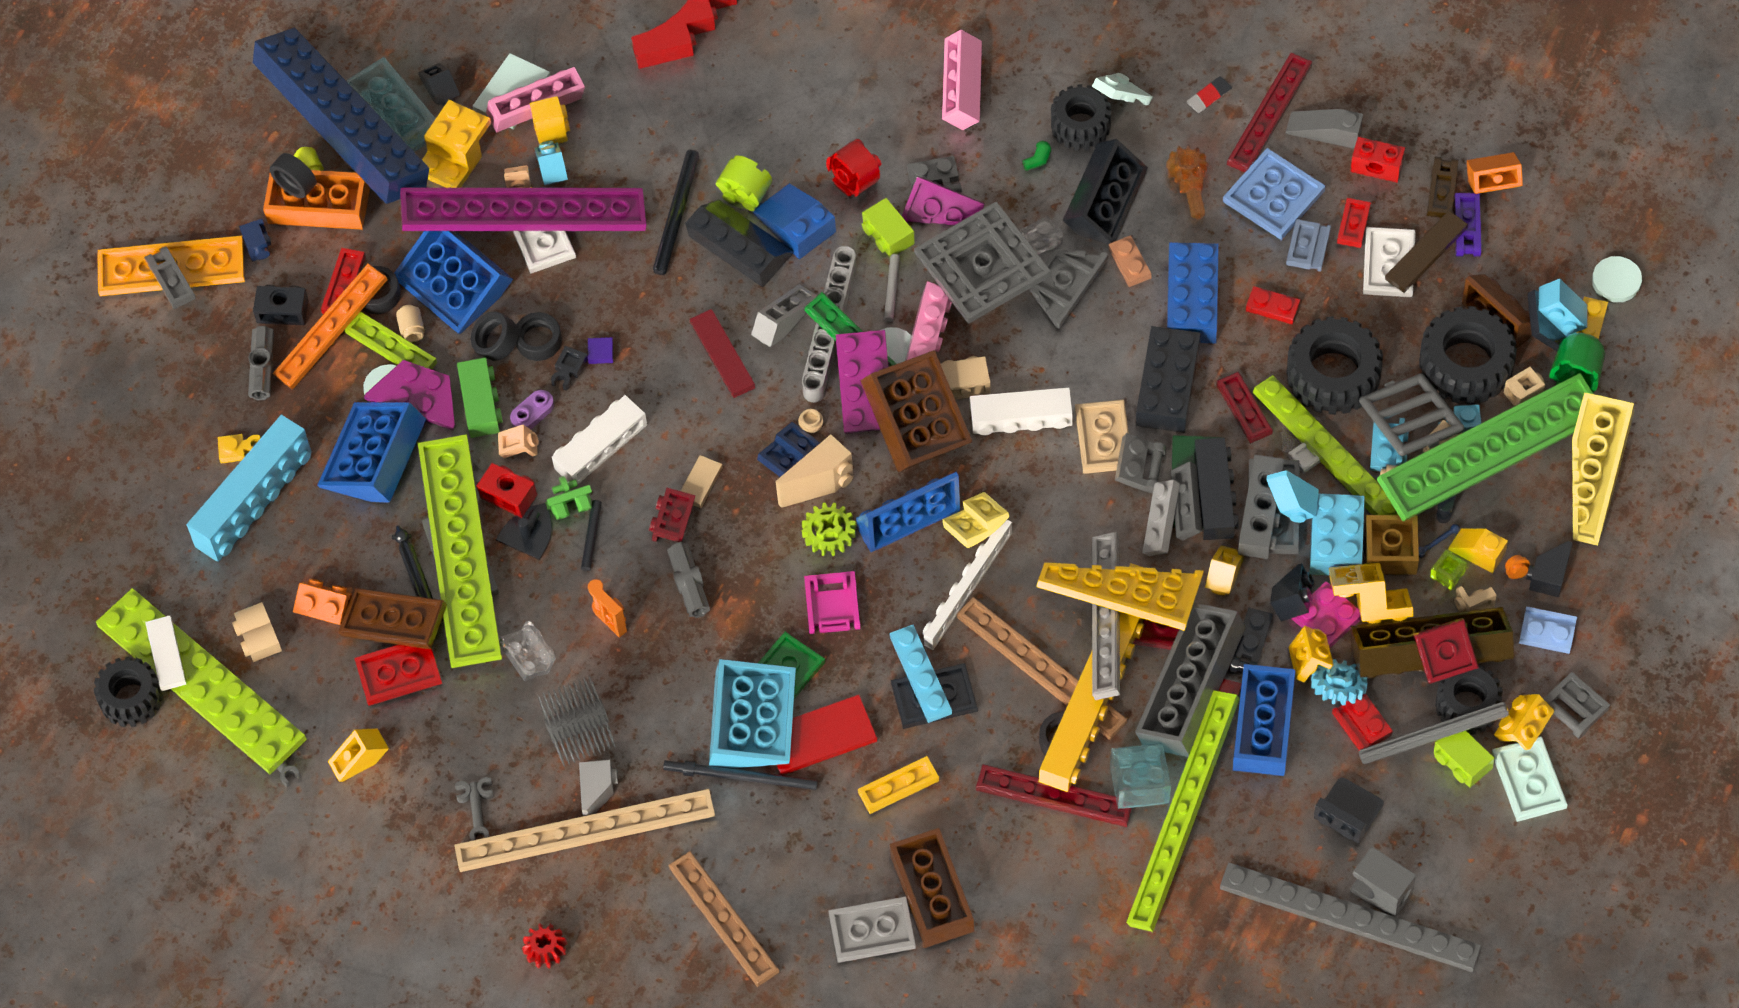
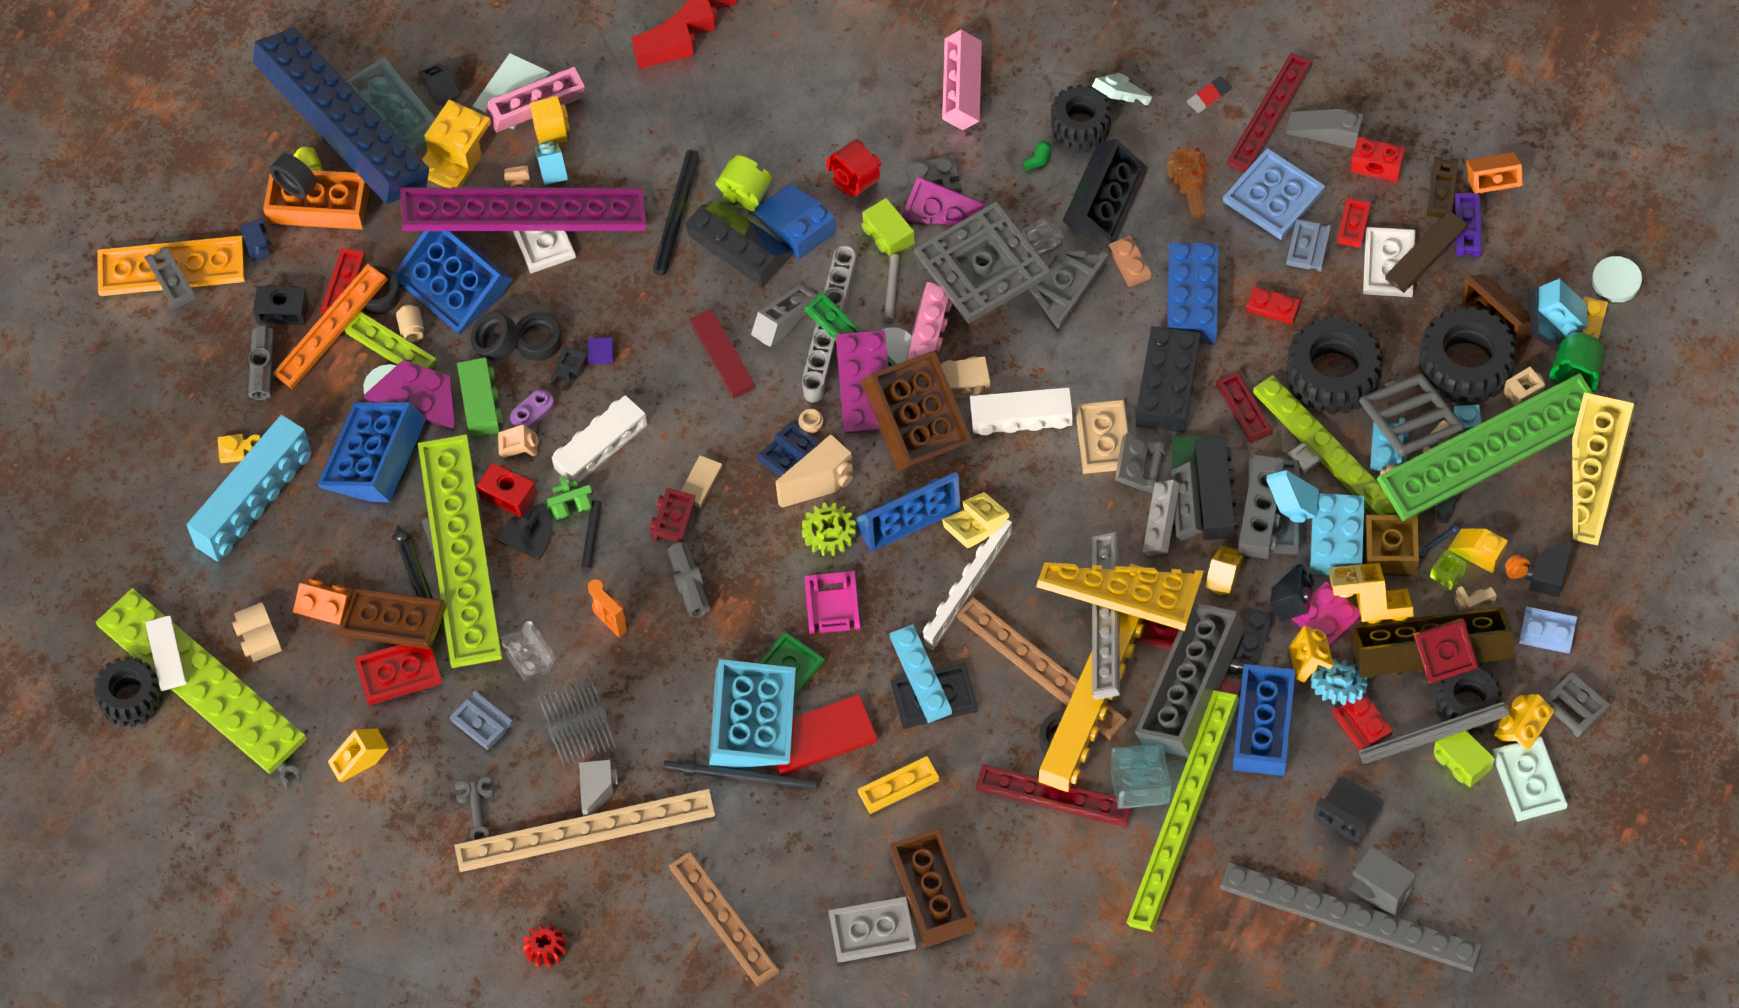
(481, 720): none -> sand blue plate

